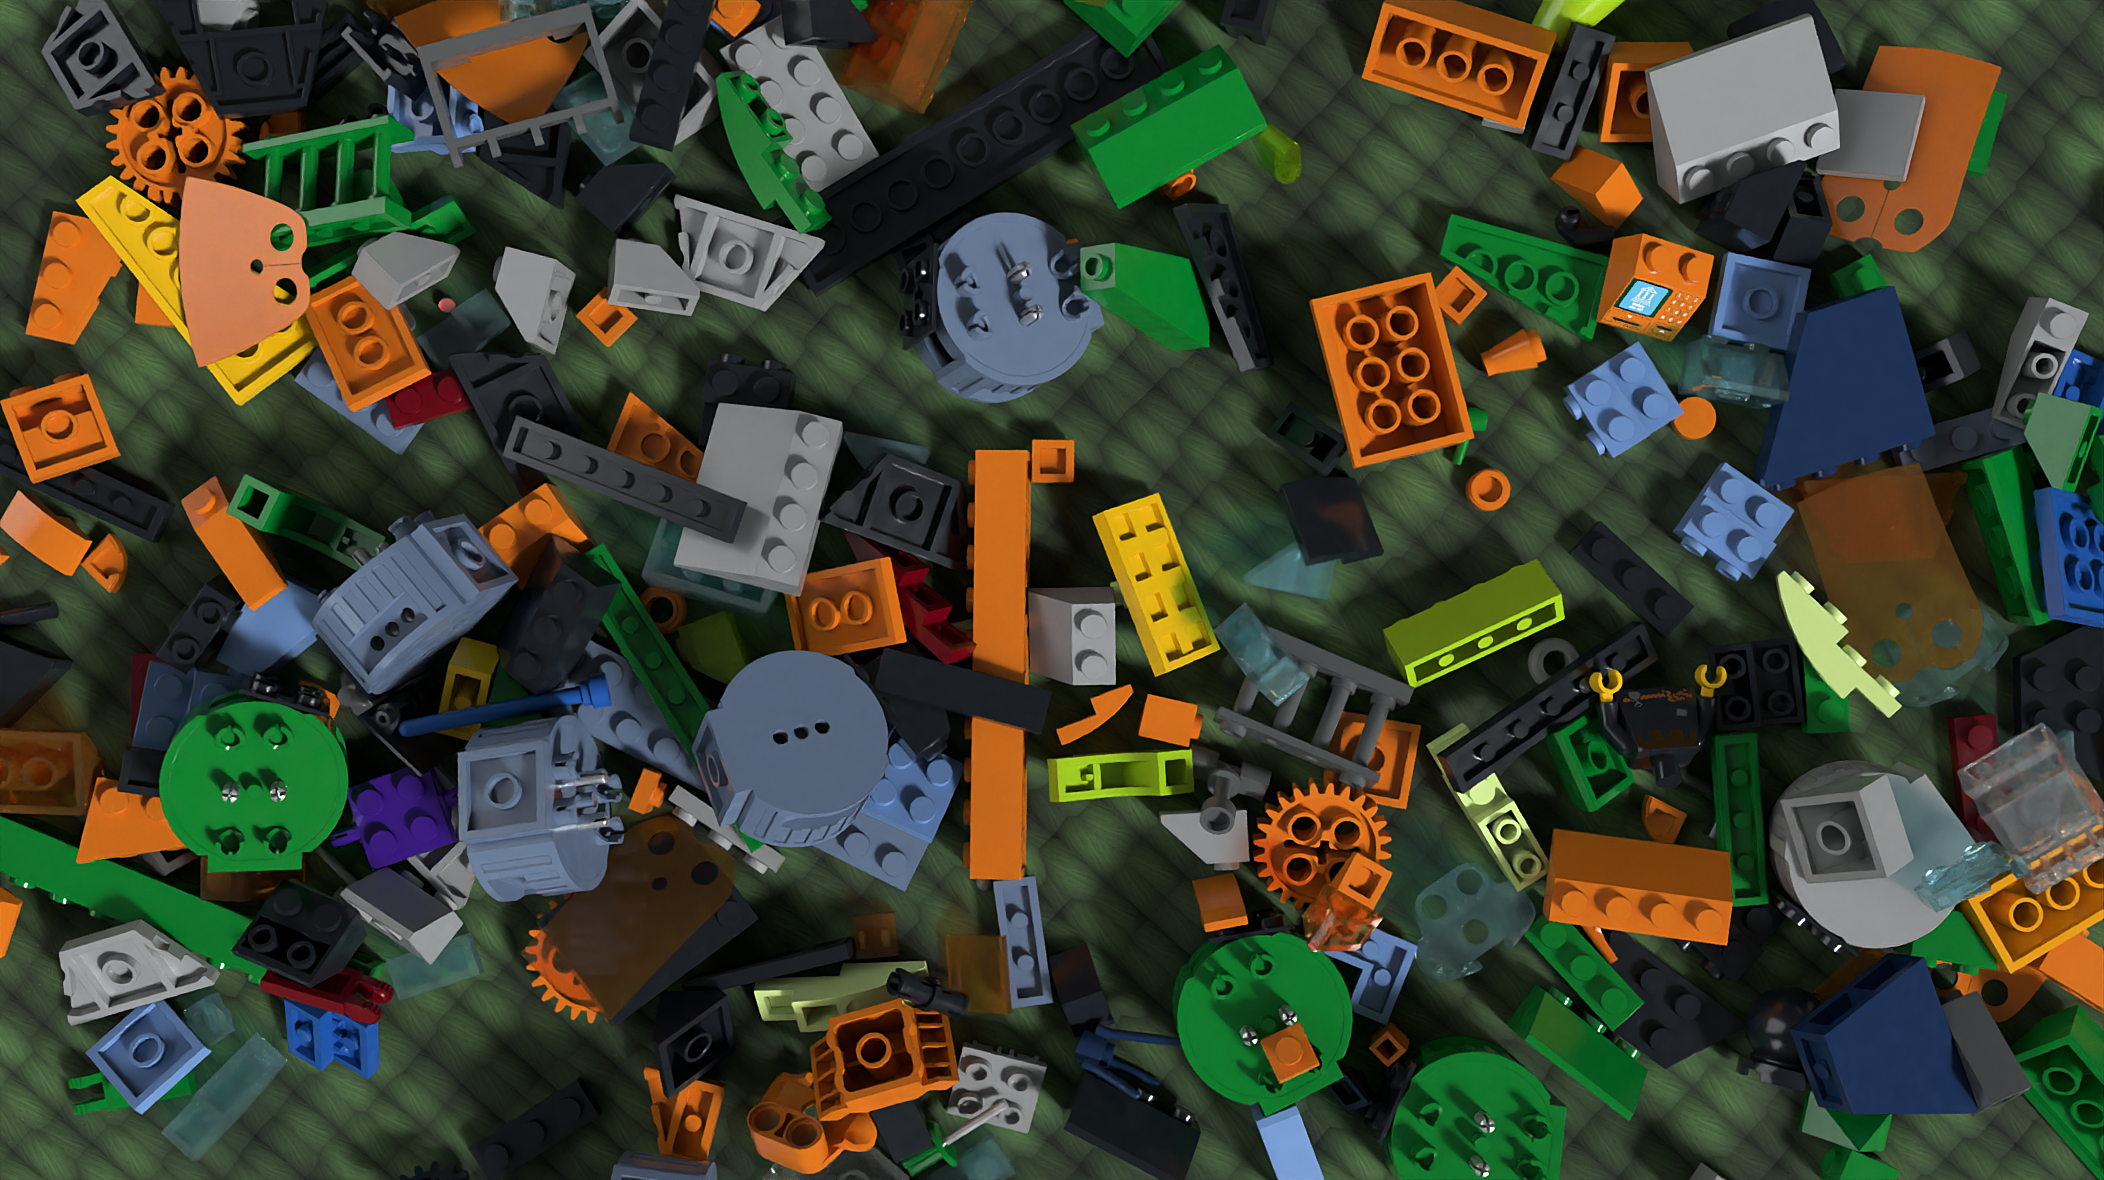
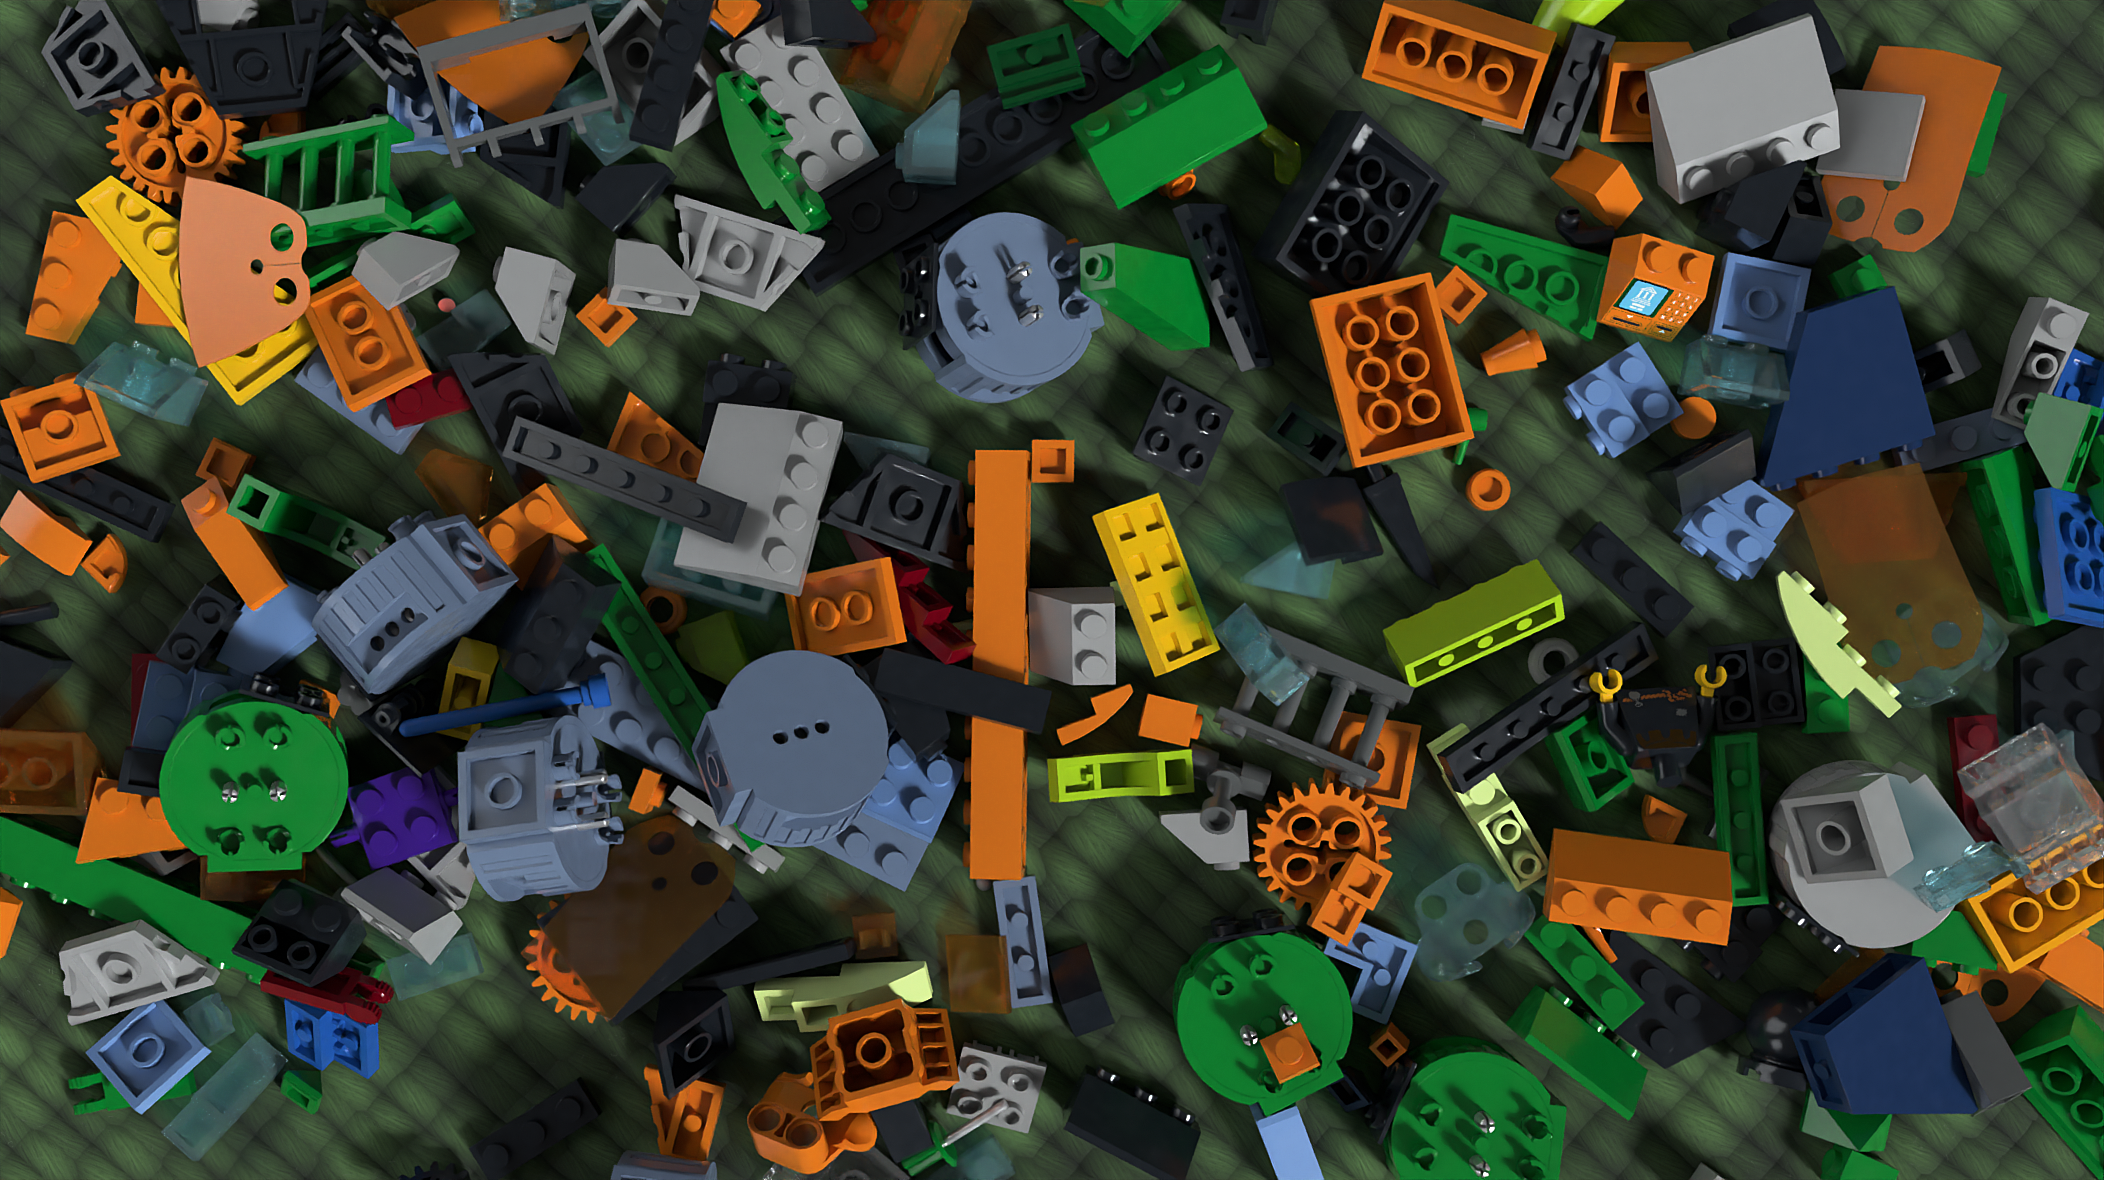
(144, 382): none -> clear light blue slope
(225, 462): none -> orange tile
(303, 1089): none -> green slope
(457, 484): none -> clear orange slope
(927, 993): black pin -> none
(932, 144): none -> clear light blue slope
(1036, 66): none -> dark green plate
(1097, 1055): dark blue plant -> none
(1182, 431): none -> black hinge
(1220, 902): orange slope -> none
(1337, 922): clear orange slope -> none
(1350, 210): none -> black slope
(1393, 509): none -> black bar
(1705, 470): none -> black slope

